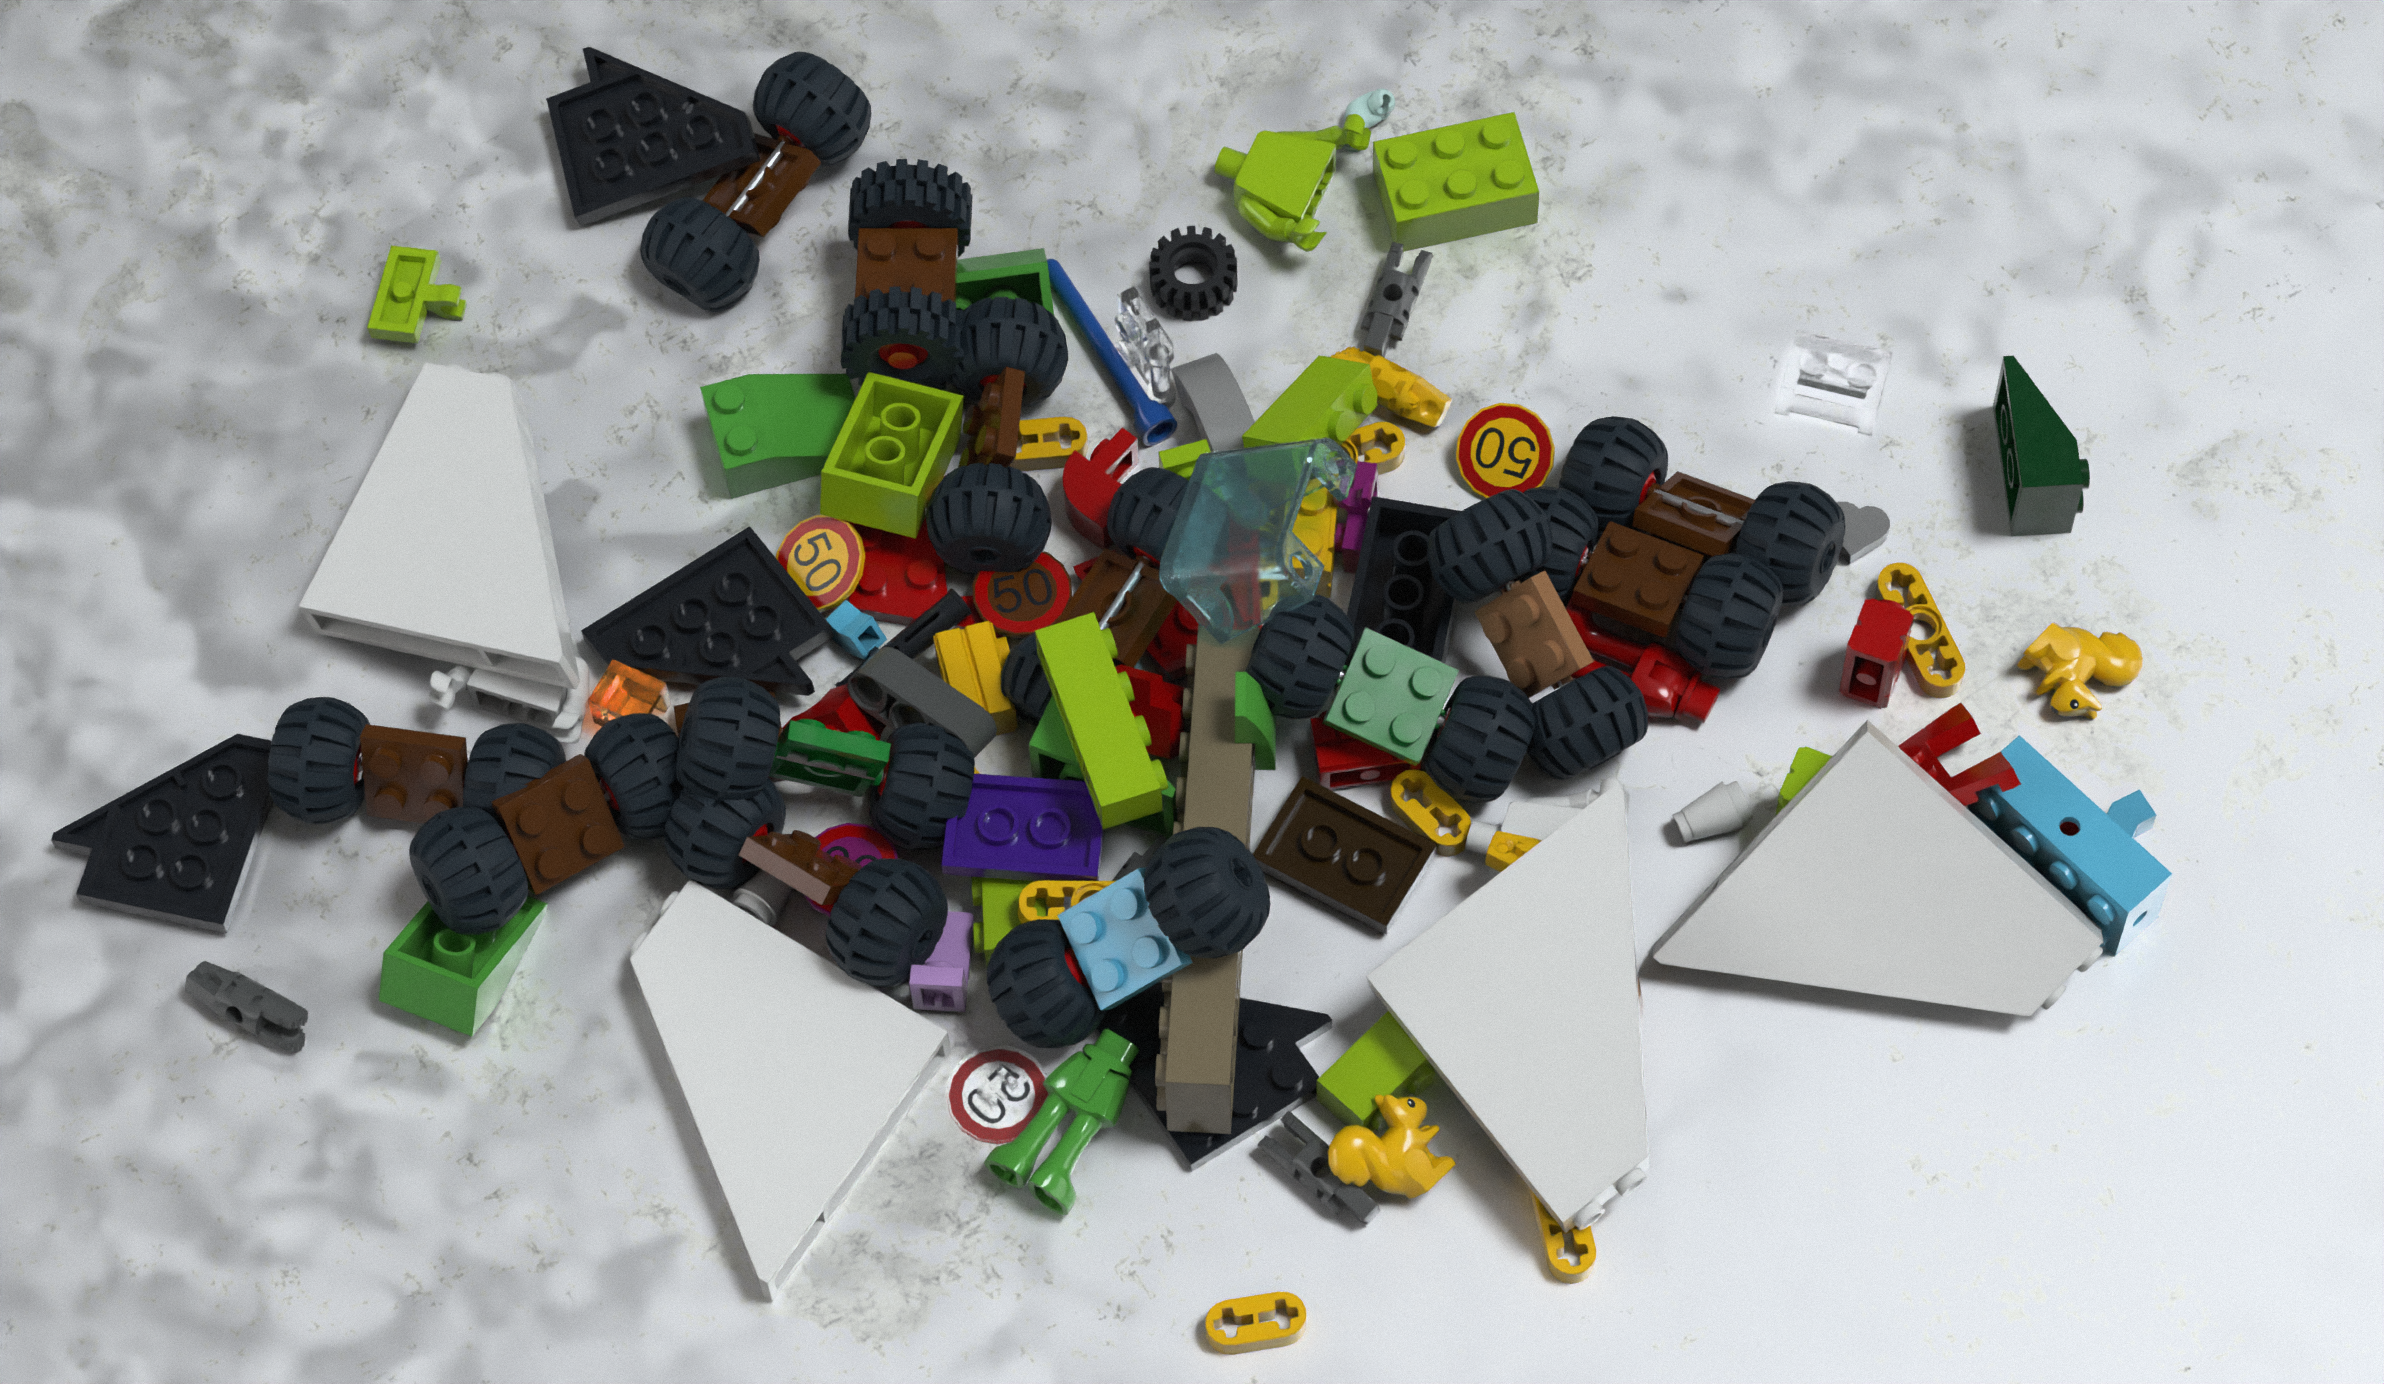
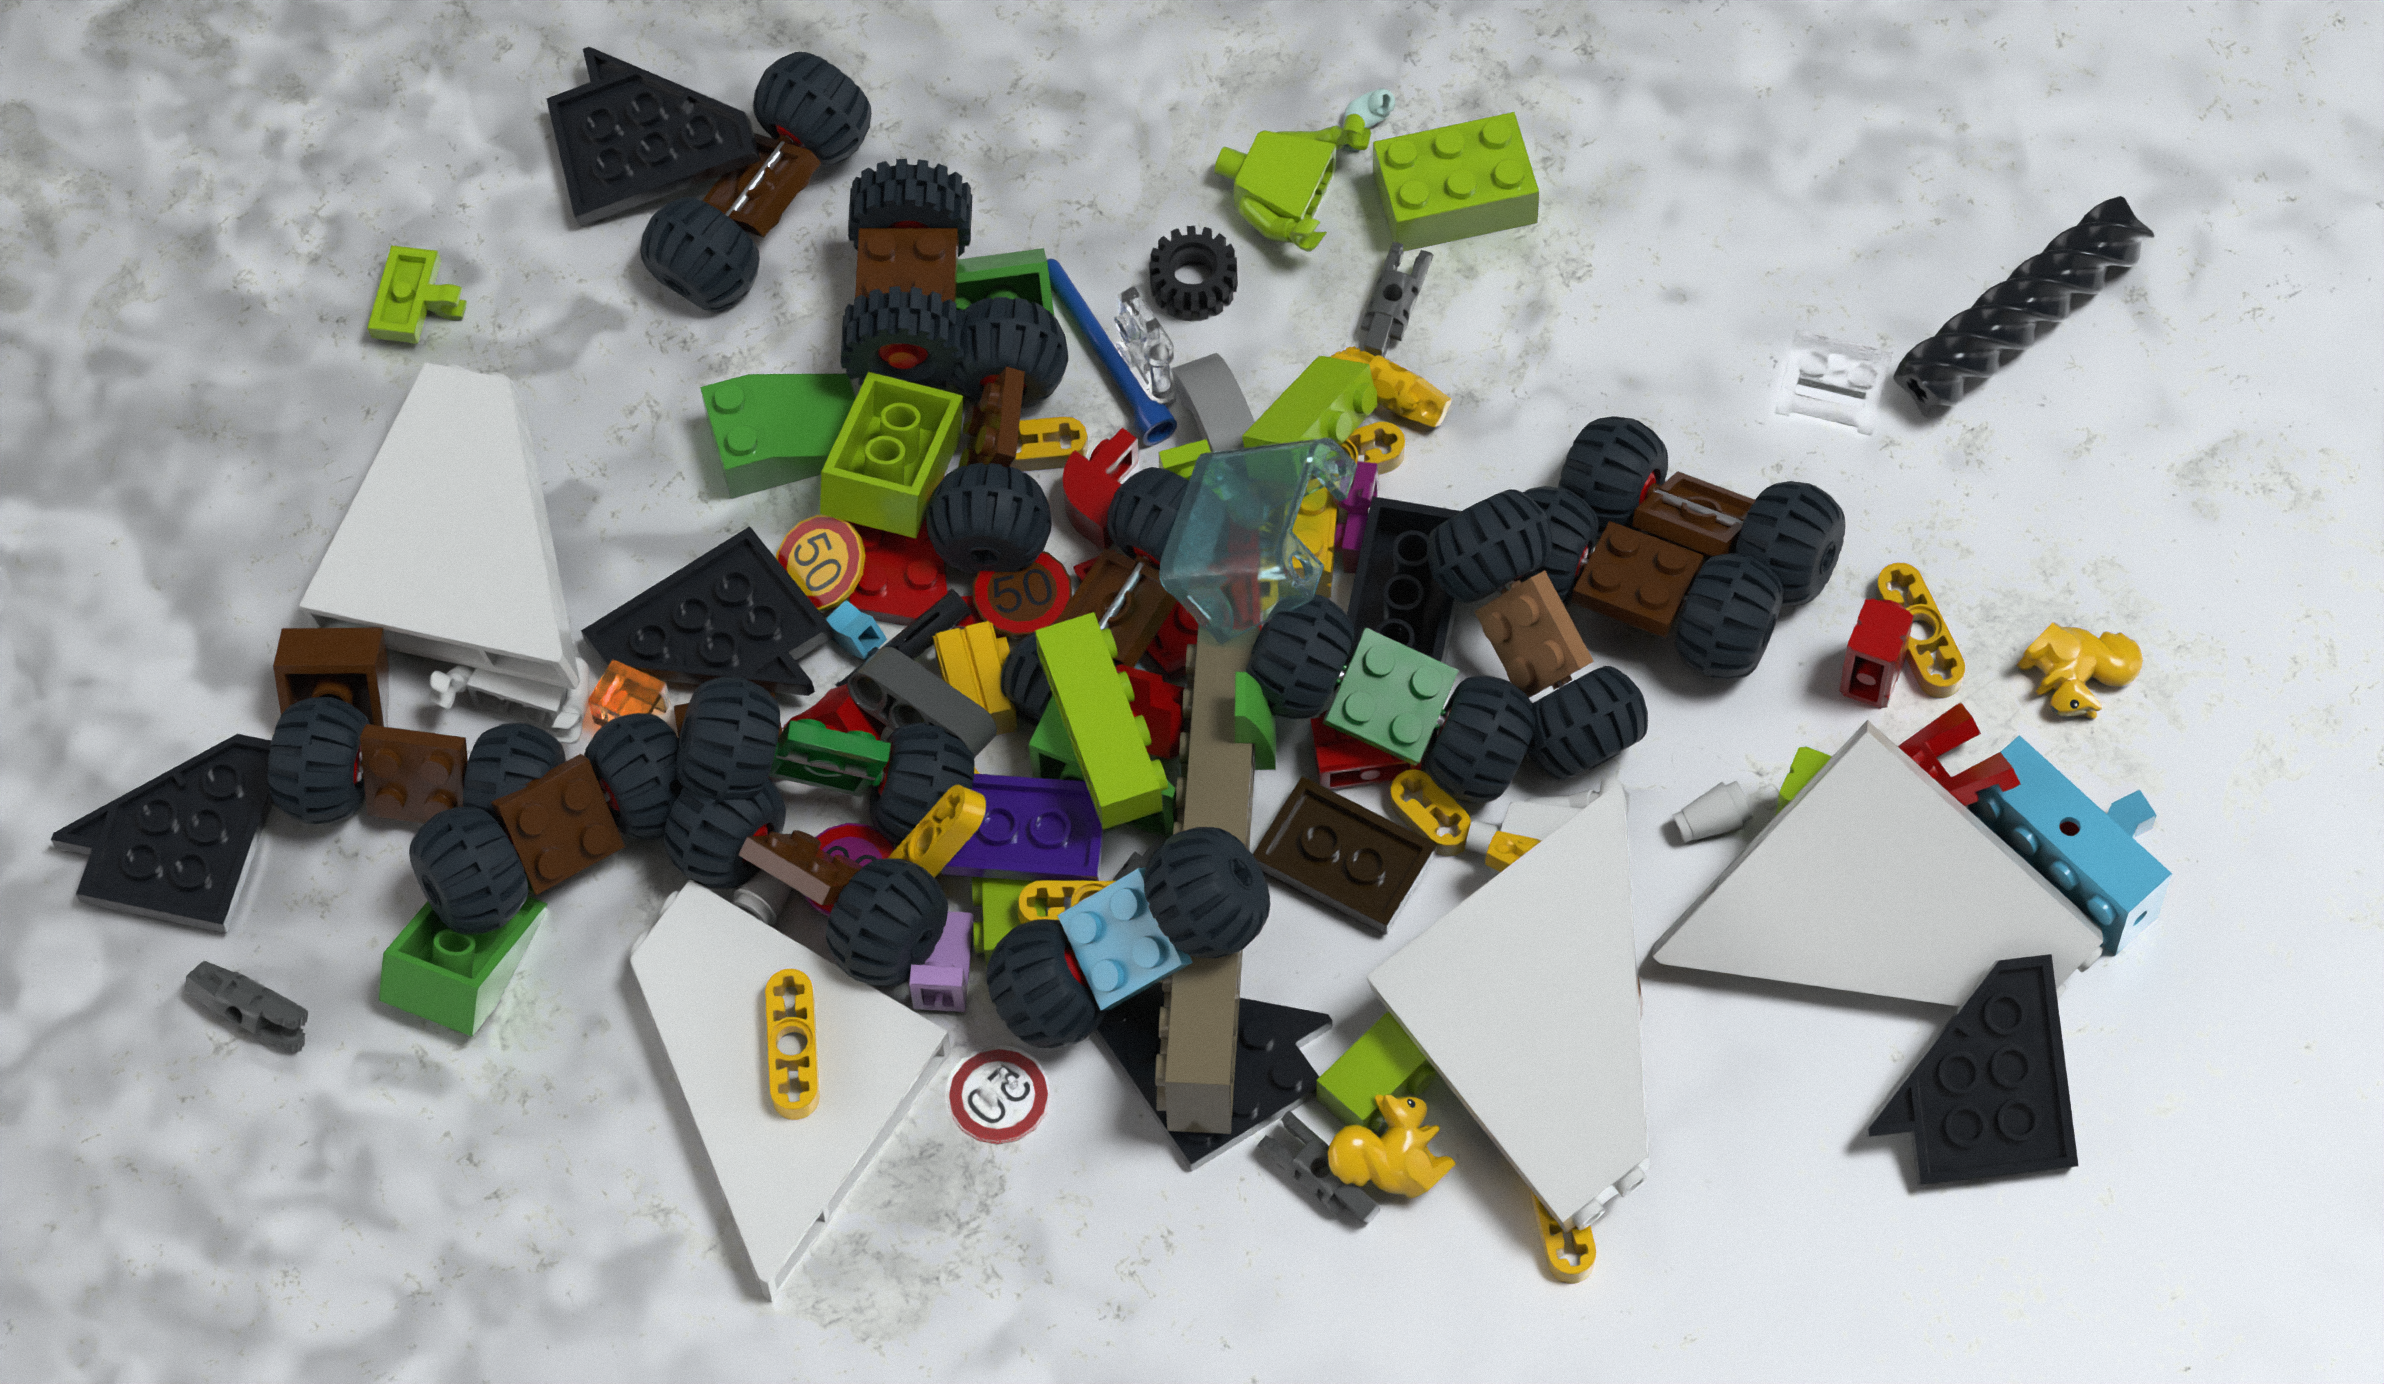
(334, 664): none -> reddish brown slope
(808, 1077): none -> yellow beam
(943, 829): none -> yellow beam
(1092, 1090): bright green piece -> none
(1256, 1335): yellow beam -> none
(1505, 450): piece -> none
(1660, 673): red piece -> none
(1864, 530): light grey tile -> none
(1990, 1084): none -> black wing
(2010, 311): none -> black piece
(2036, 457): dark green slope -> none

